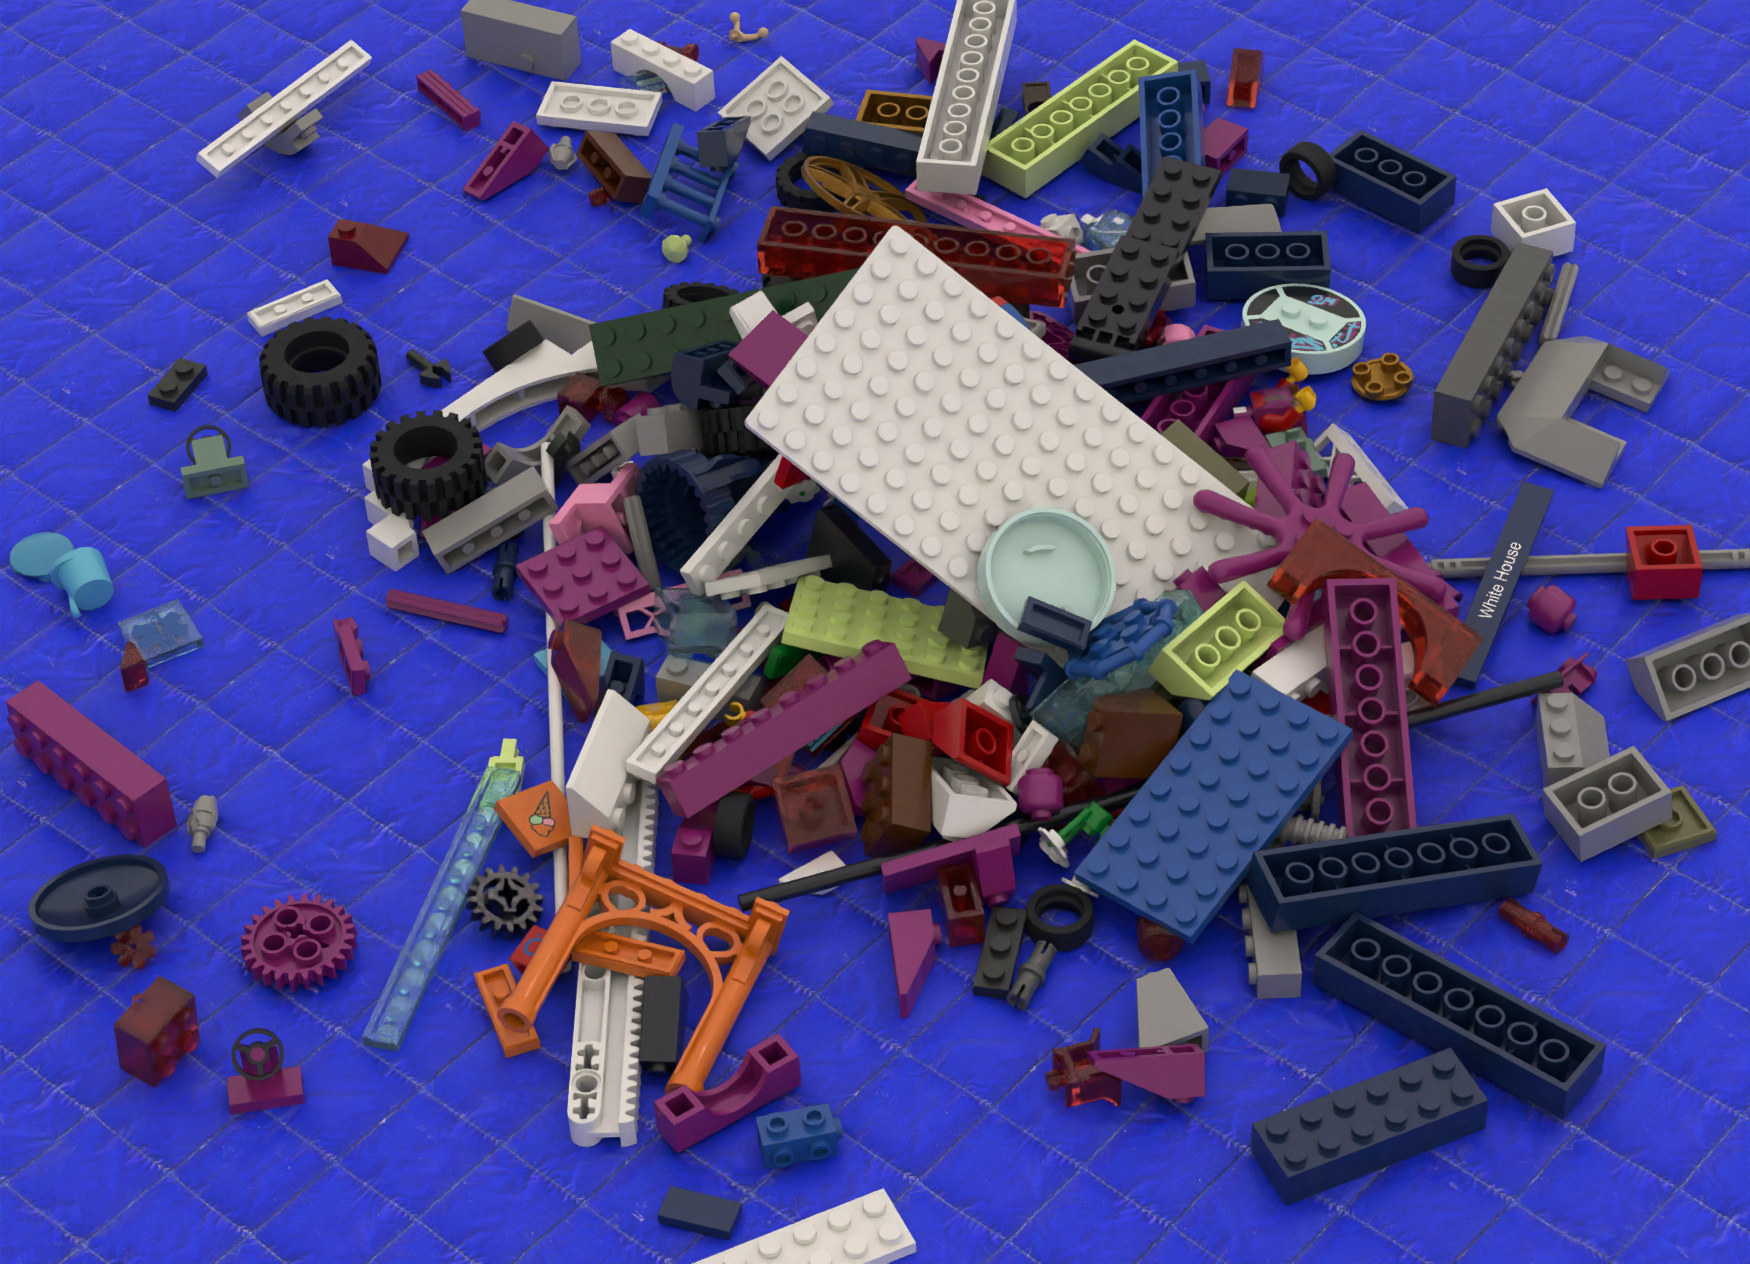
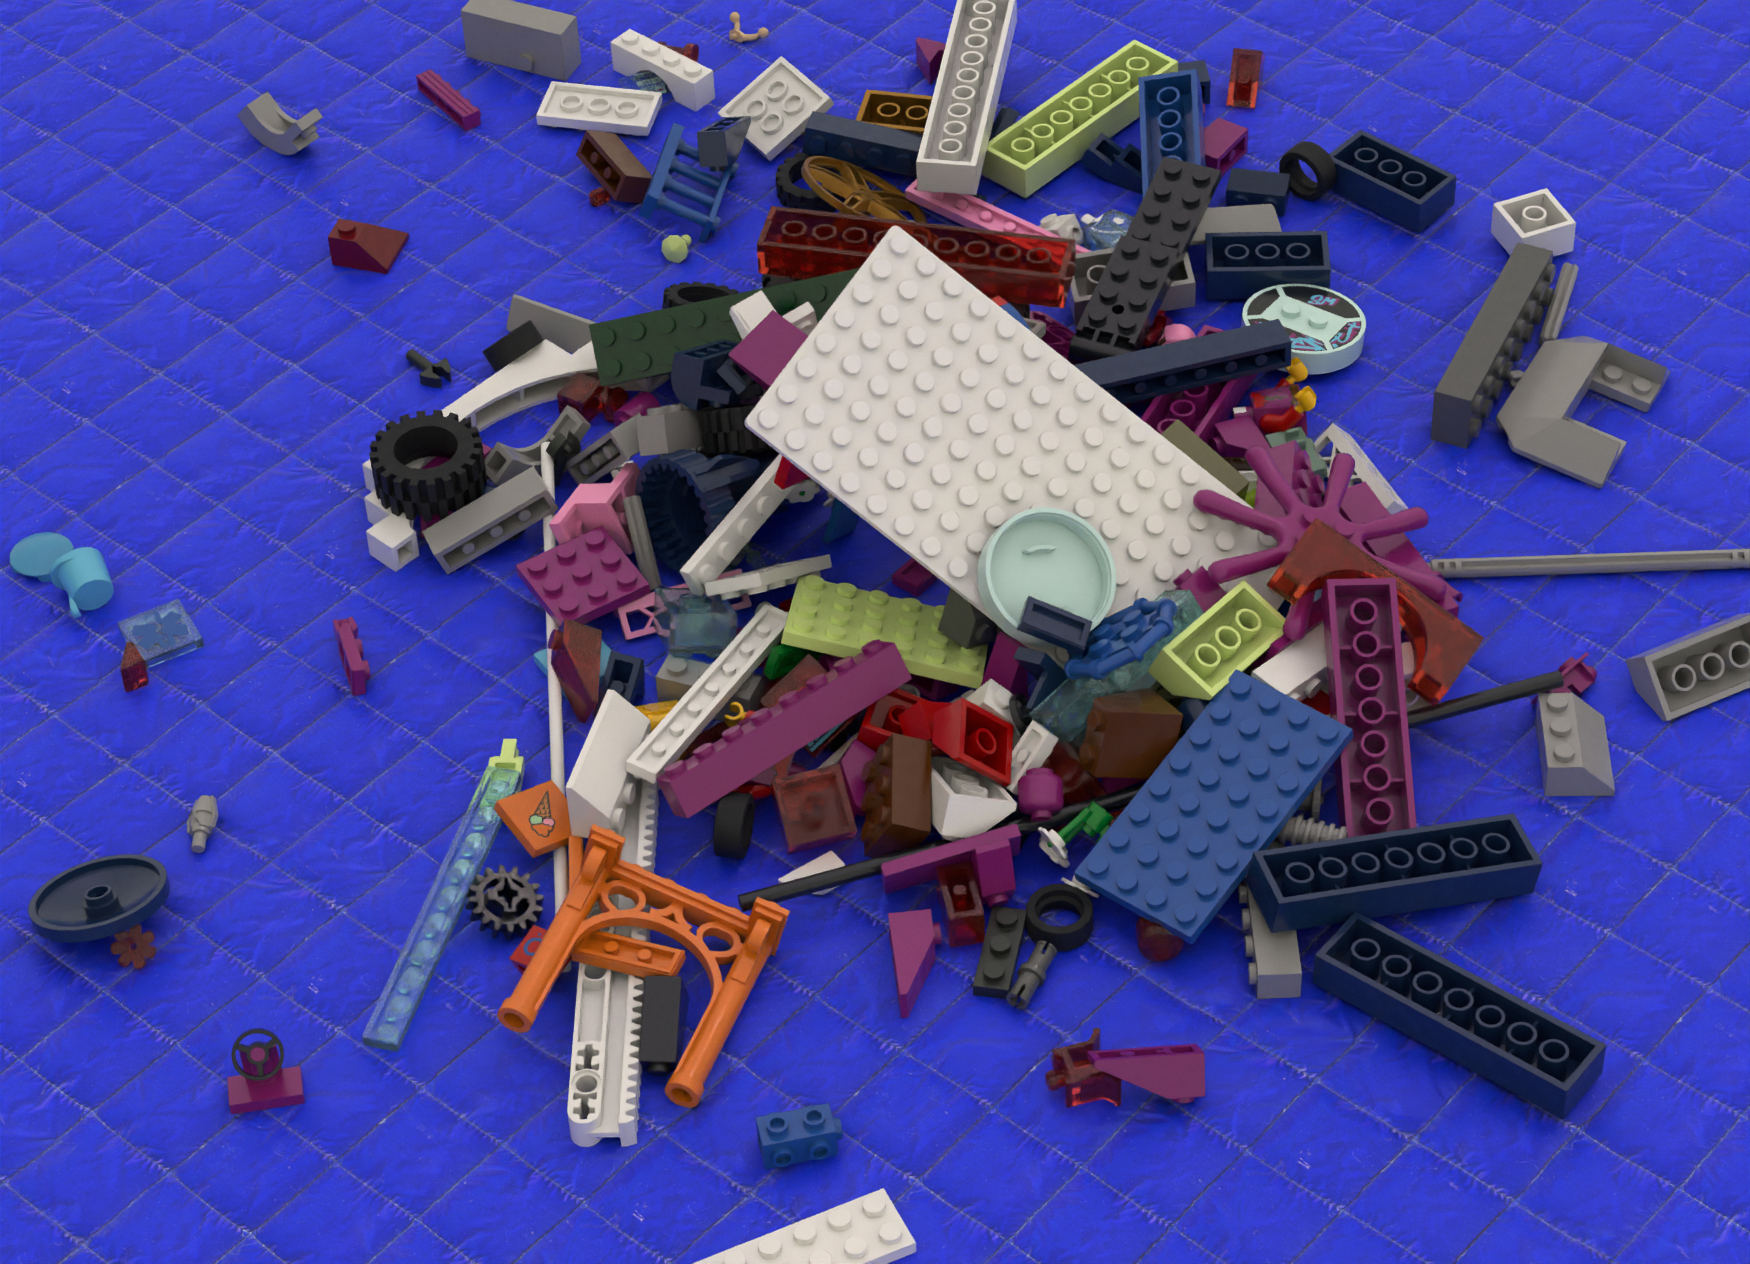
(91, 764): magenta brick -> none
(157, 1032): brick -> none
(177, 384): pearl dark grey plate -> none
(212, 468): sand green piece -> none
(283, 109): white plate -> none
(294, 307): white tile -> none
(298, 942): magenta gear -> none
(325, 397): black tyre -> none
(447, 611): magenta axle -> none
(494, 987): orange tile -> none
(505, 571): dark blue pin -> none
(509, 160): magenta slope -> none
(562, 154): light grey piece -> none
(693, 847): magenta slope -> none
(700, 1212): dark blue tile -> none
(764, 1075): magenta arch -> none
(851, 551): black slope -> none
(1034, 95): dark brown piece -> none
(1167, 1013): light grey slope -> none
(1368, 1126): dark blue brick -> none
(1382, 378): pearl gold dish -> none
(1478, 247): black tyre -> none
(1504, 574): dark blue tile -> none
(1533, 925): clear red pin -> none
(1552, 609): magenta head -> none
(1607, 803): light grey brick -> none
(1663, 562): red slope -> none
(1685, 830): olive tile -> none

